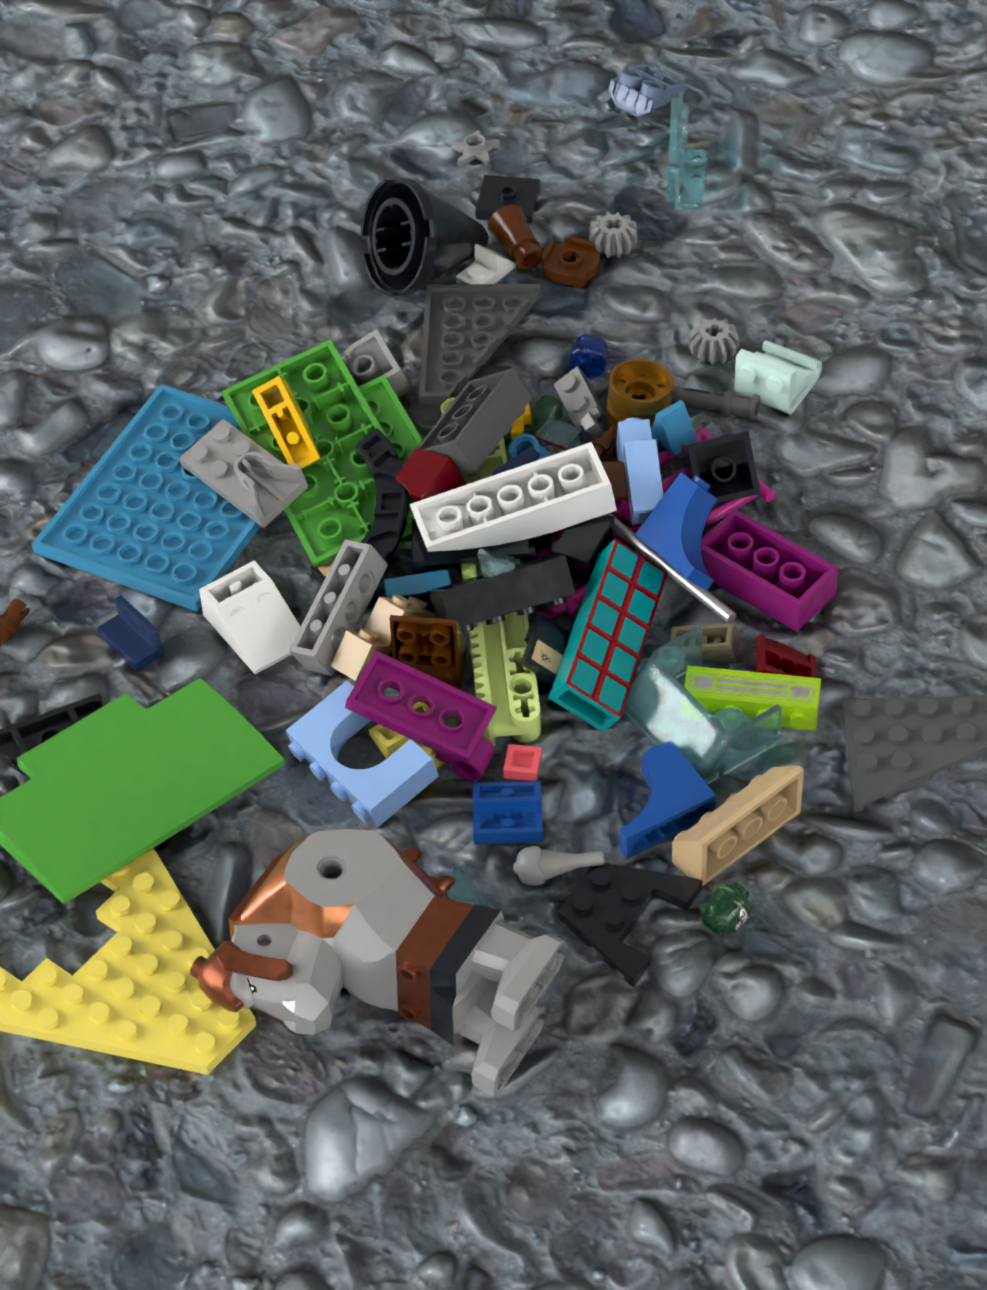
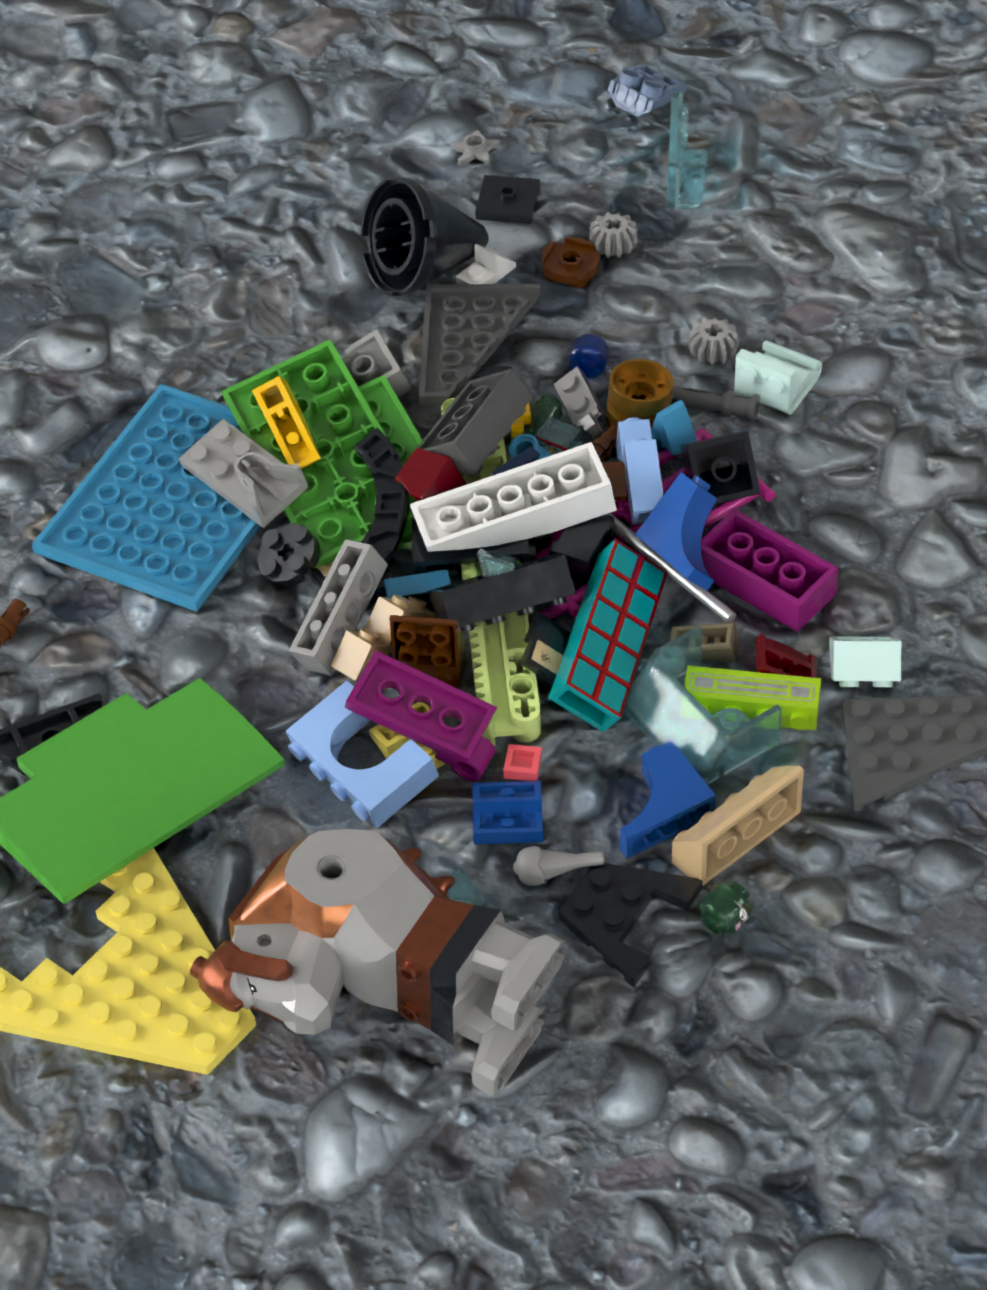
(132, 636): dark blue panel -> none
(250, 616): white slope -> none
(276, 544): none -> black plate
(515, 236): reddish brown plant -> none
(865, 660): none -> light aqua slope

